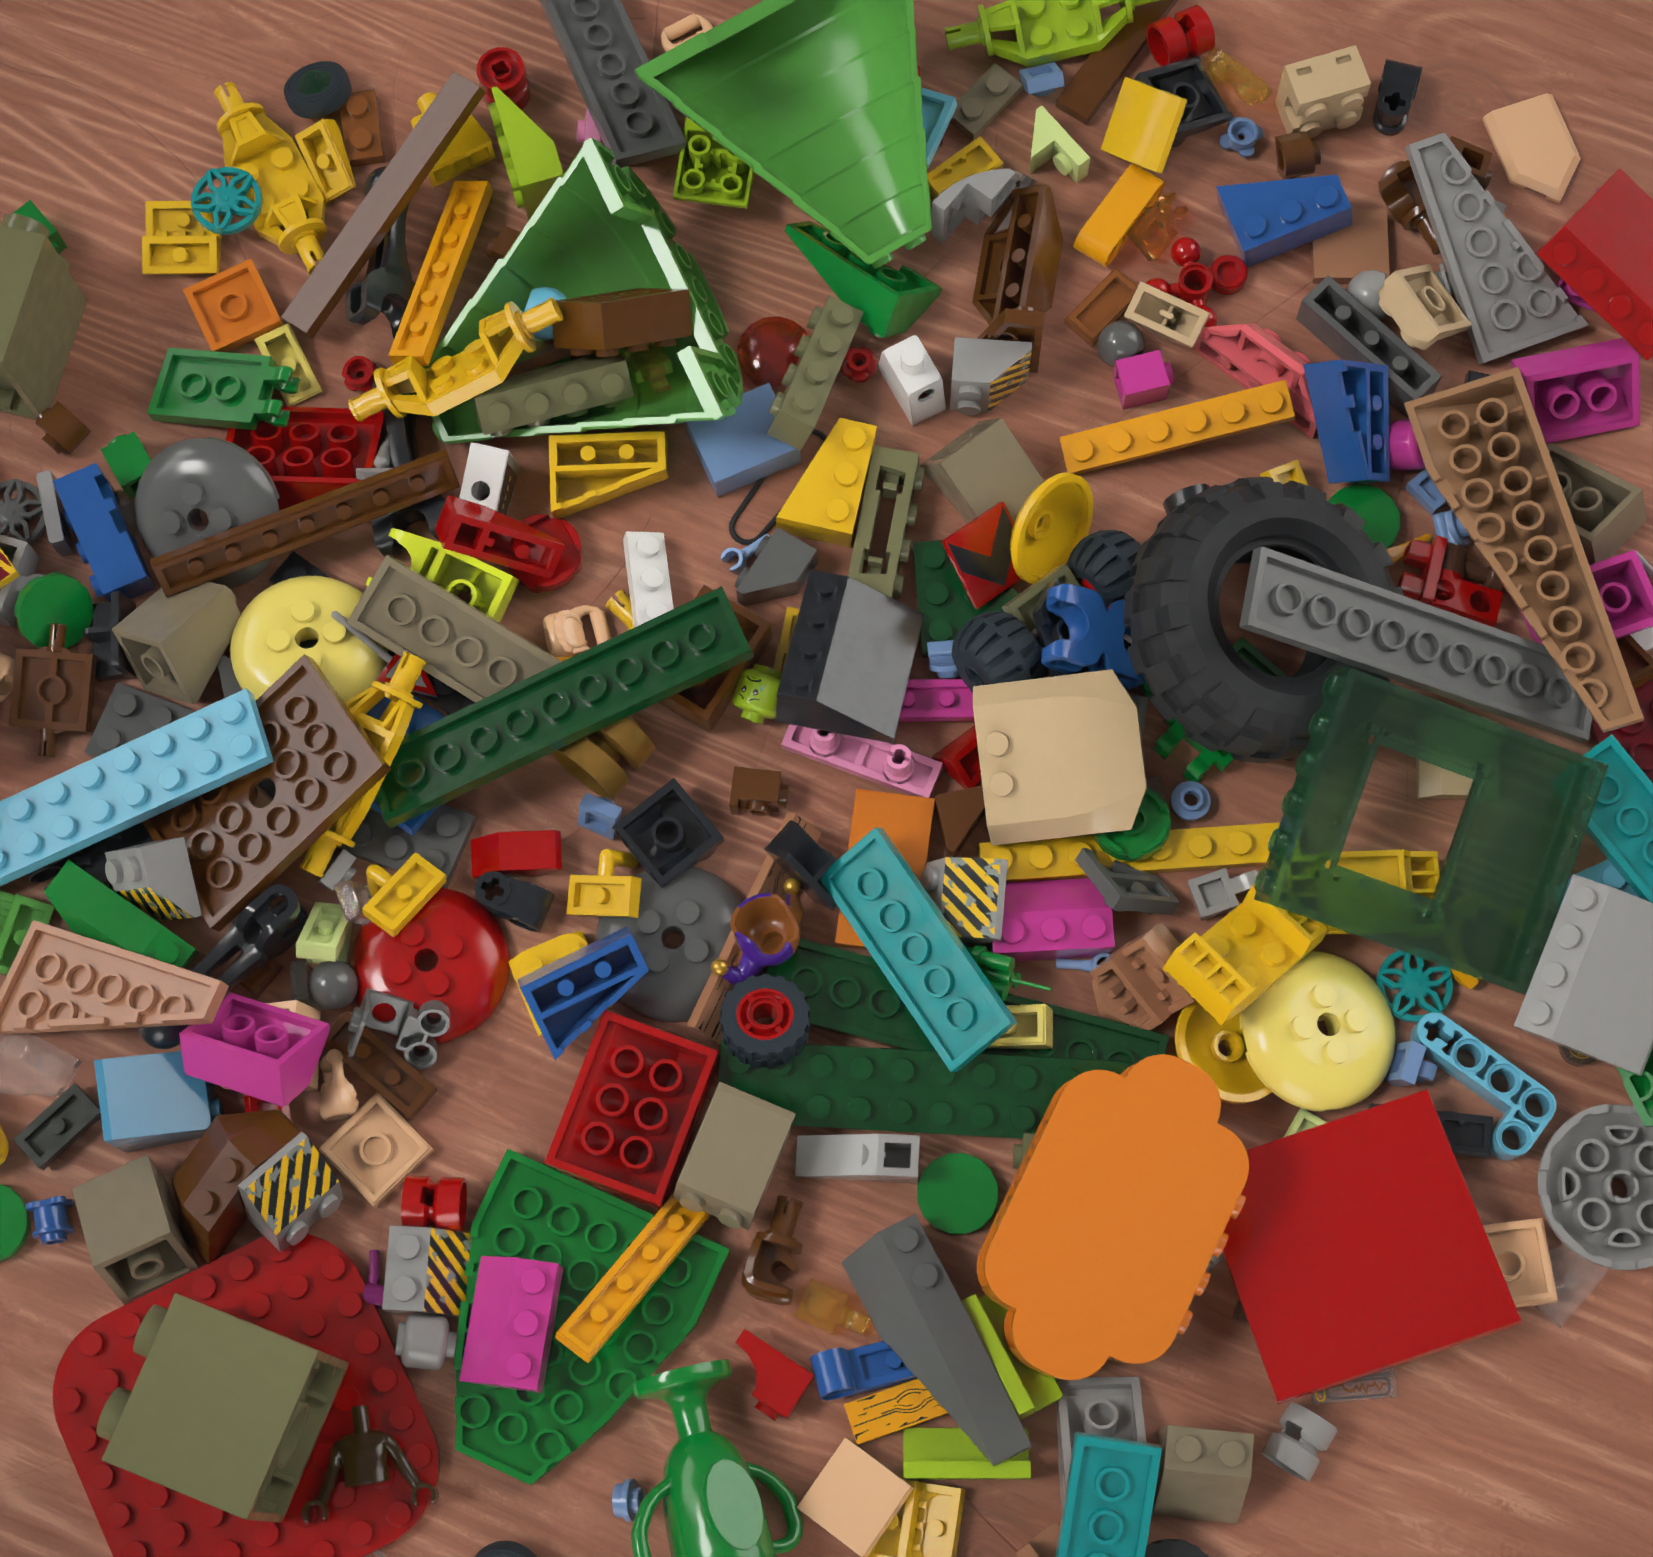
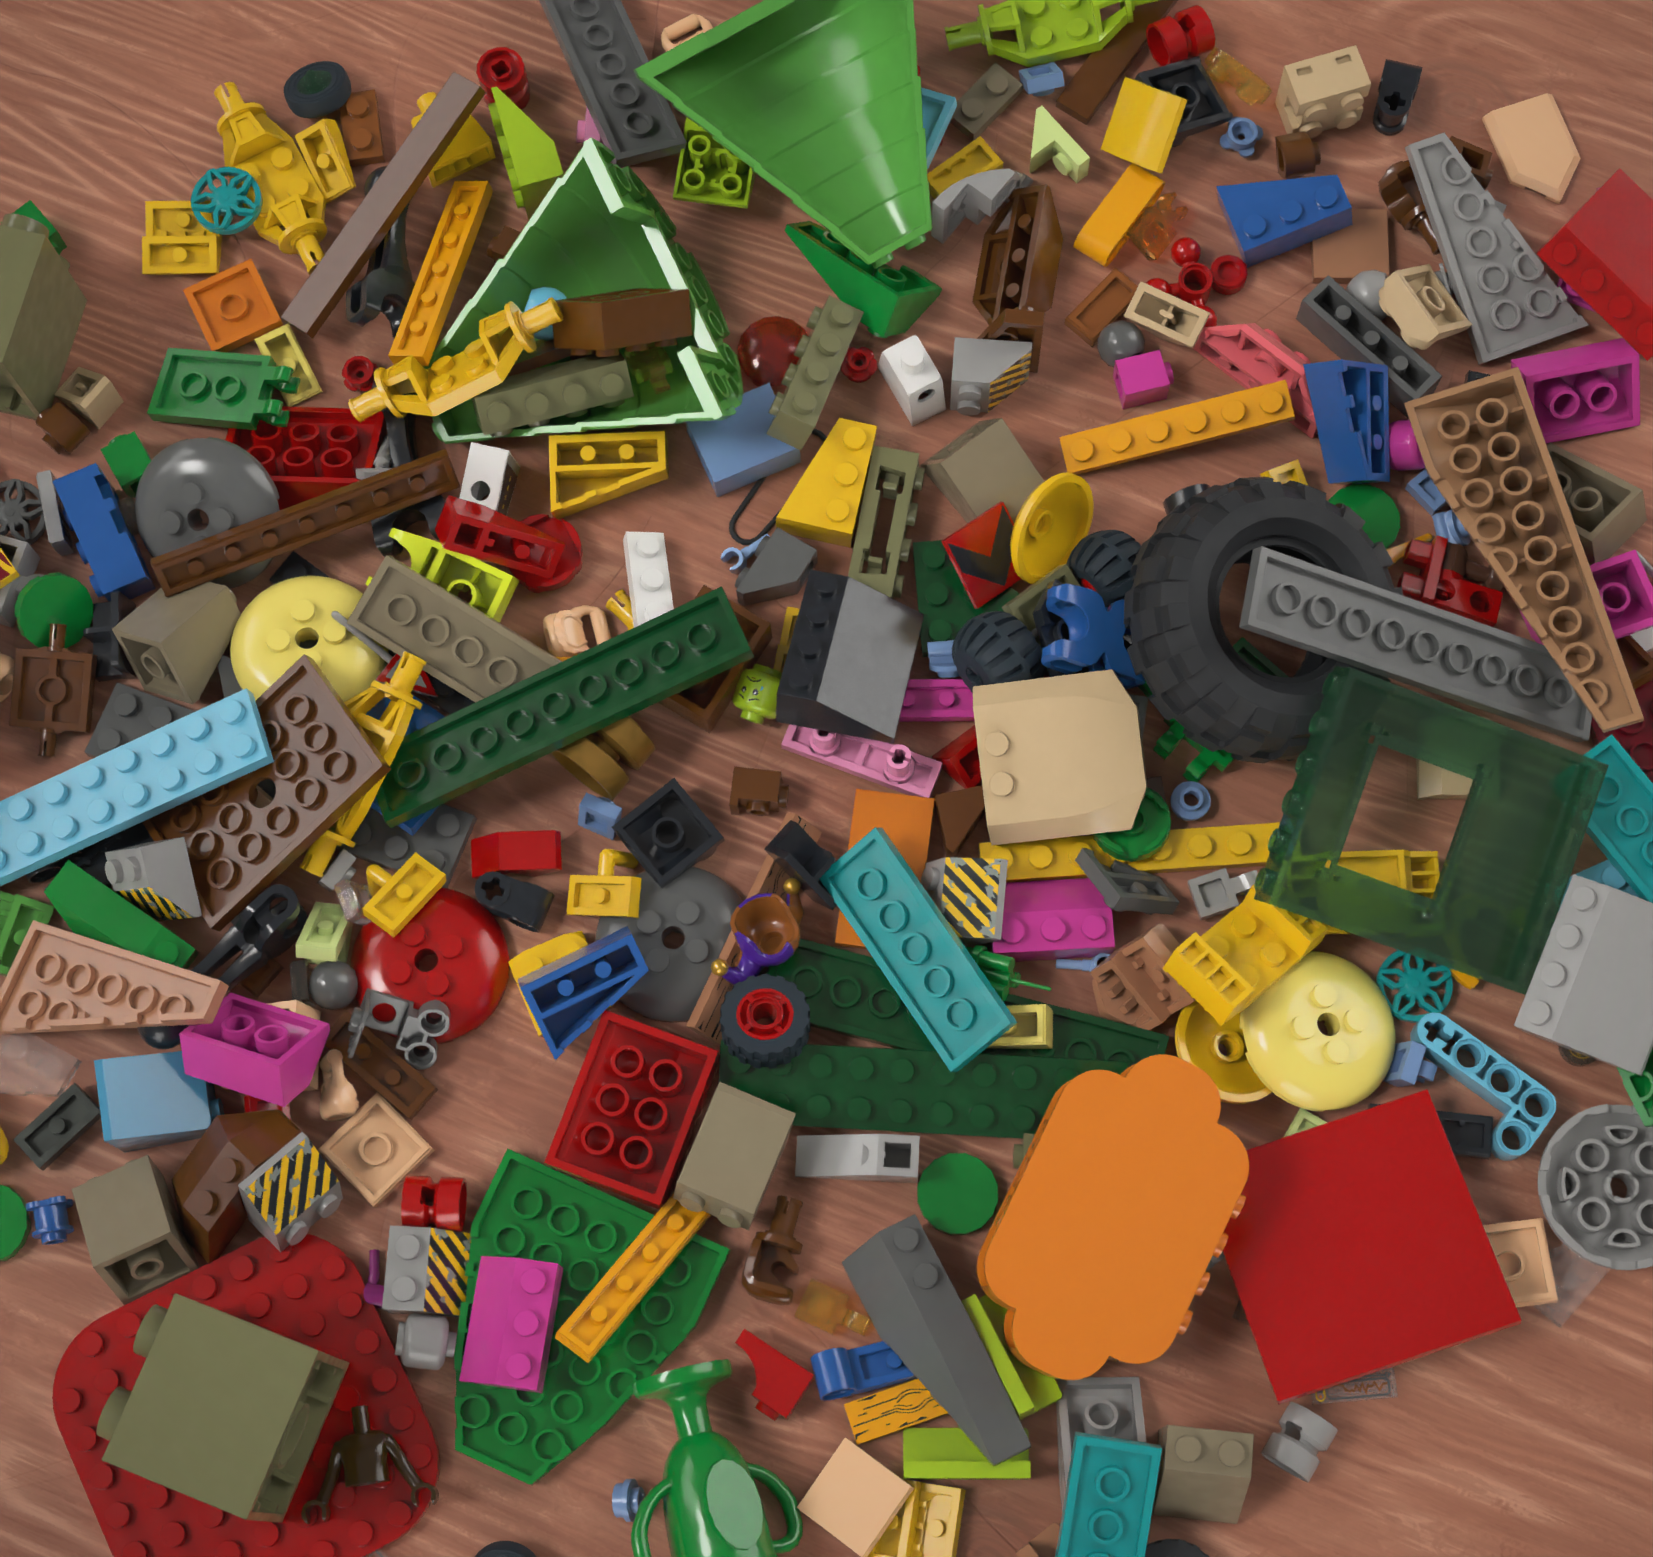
(90, 396): none -> tan slope

